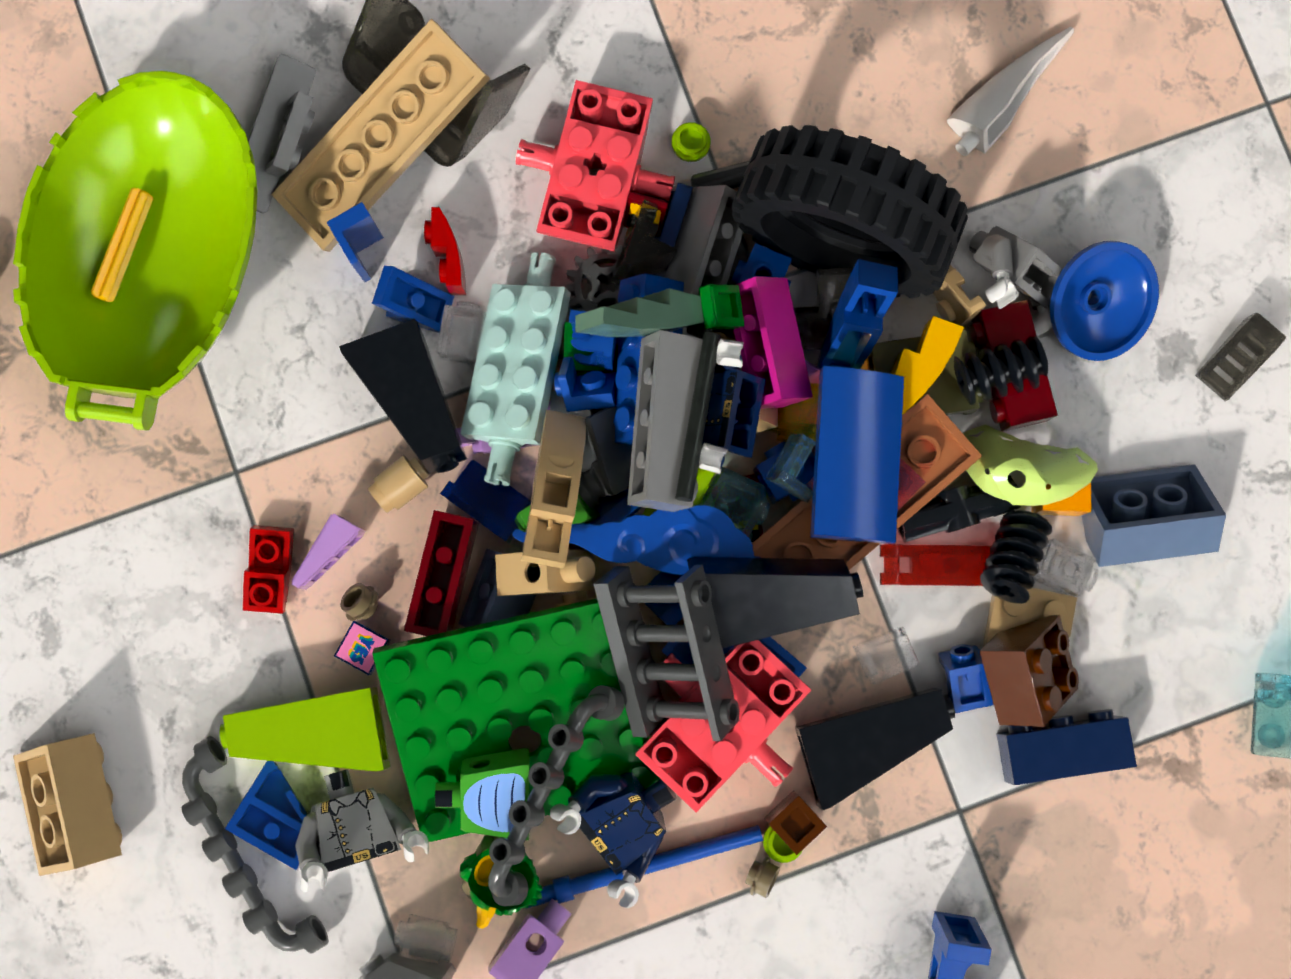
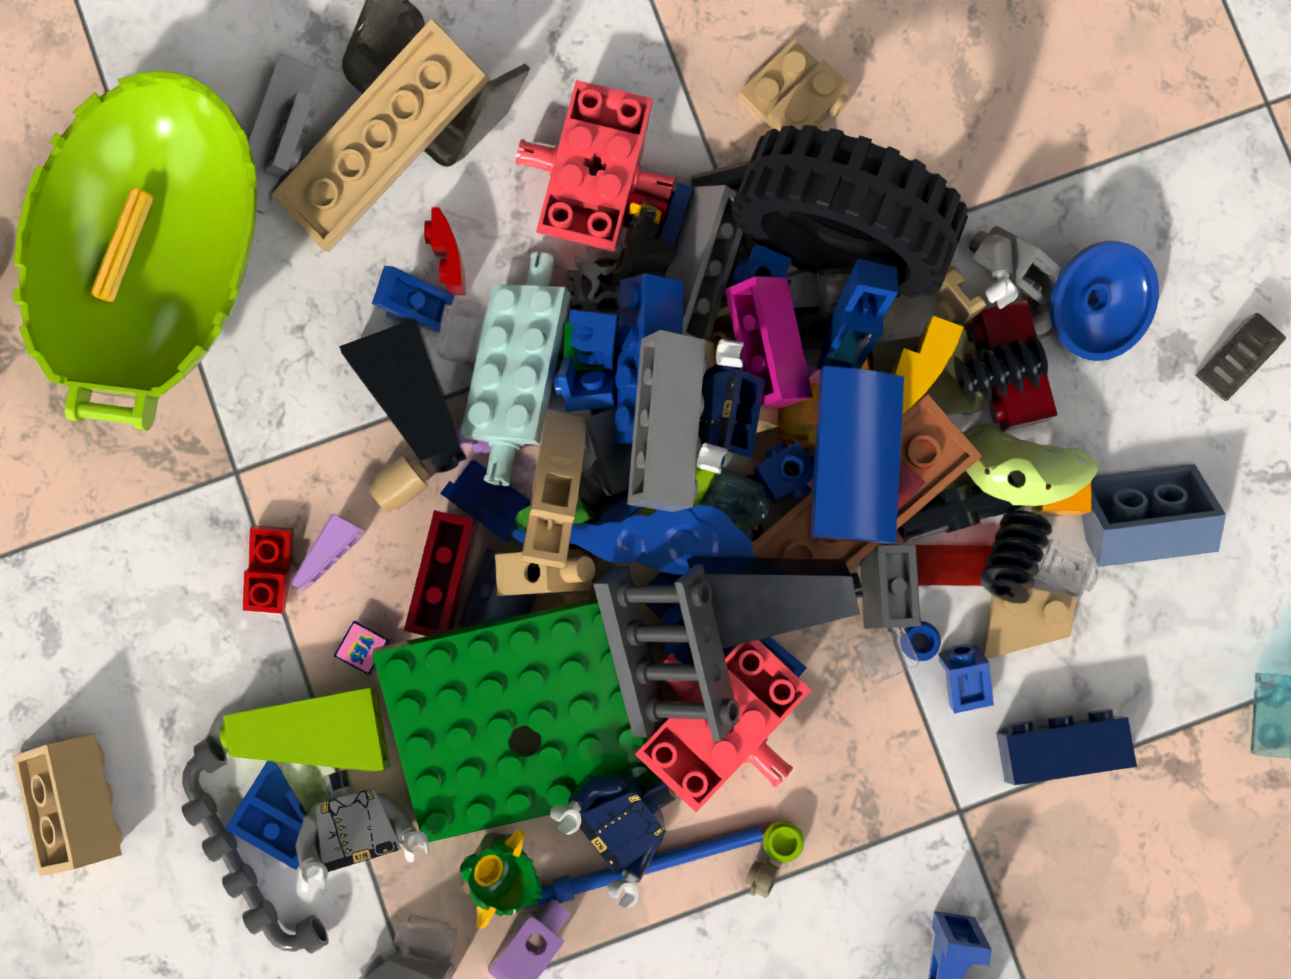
(354, 233): blue panel -> none
(359, 602): dark tan plate -> none
(487, 791): torso -> none
(511, 887): dark grey bar -> none
(642, 316): sand green slope -> none
(691, 142): lime plate -> none
(697, 417): pearl dark grey bar -> none
(721, 306): green tile -> none
(789, 465): clear light blue tile -> none
(795, 822): reddish brown panel -> none
(796, 90): none -> tan plate
(865, 743): black slope -> none
(890, 587): none -> dark grey panel
(932, 640): none -> blue plate
(994, 105): white piece -> none
(1030, 672): reddish brown slope -> none

